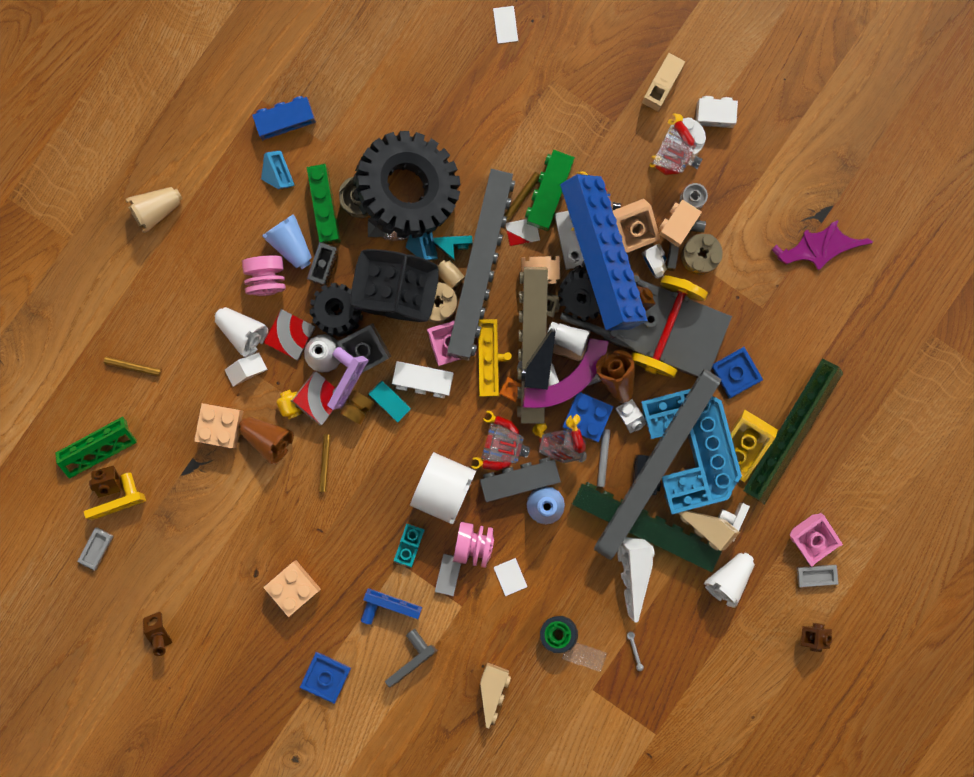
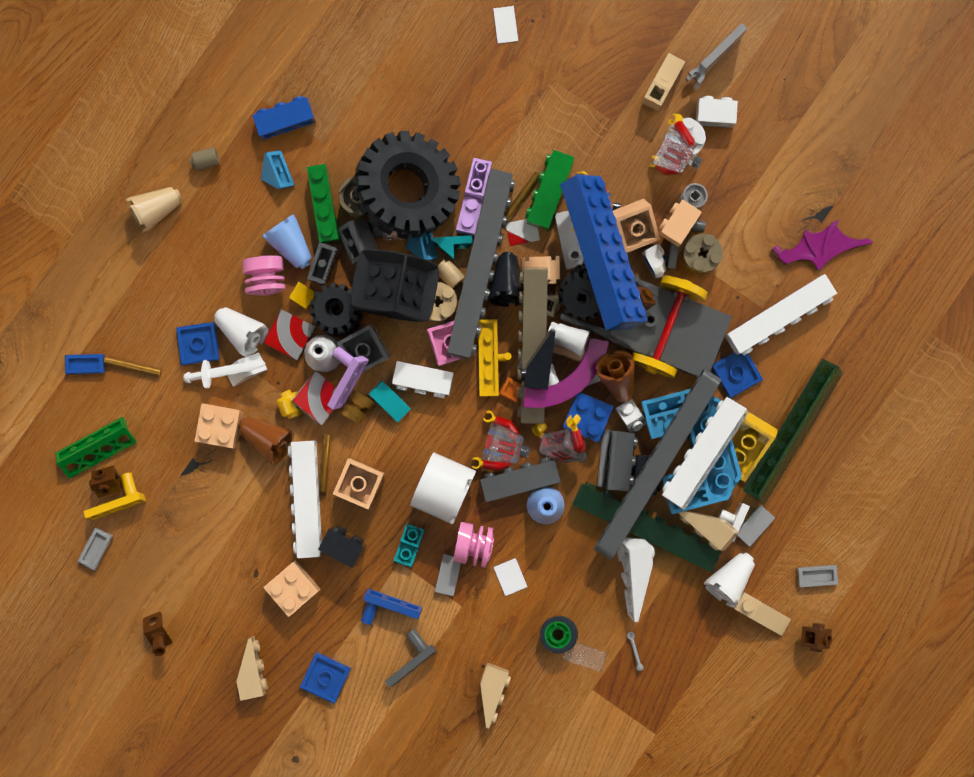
(85, 364): none -> blue tile
(198, 343): none -> blue tile
(205, 159): none -> dark tan brick
(207, 373): none -> white sword
(250, 676): none -> tan slope
(302, 295): none -> yellow slope
(306, 499): none -> white brick
(342, 546): none -> black brick
(356, 237): none -> dark grey brick
(359, 483): none -> light nougat brick
(474, 197): none -> lavender slope
(506, 281): none -> black cone
(620, 461): none -> dark grey slope
(699, 72): none -> light grey tile
(705, 453): none -> white brick
(755, 525): none -> light grey tile
(762, 614): none -> tan slope
(780, 315): none -> white brick
(815, 538): bright pink slope -> none

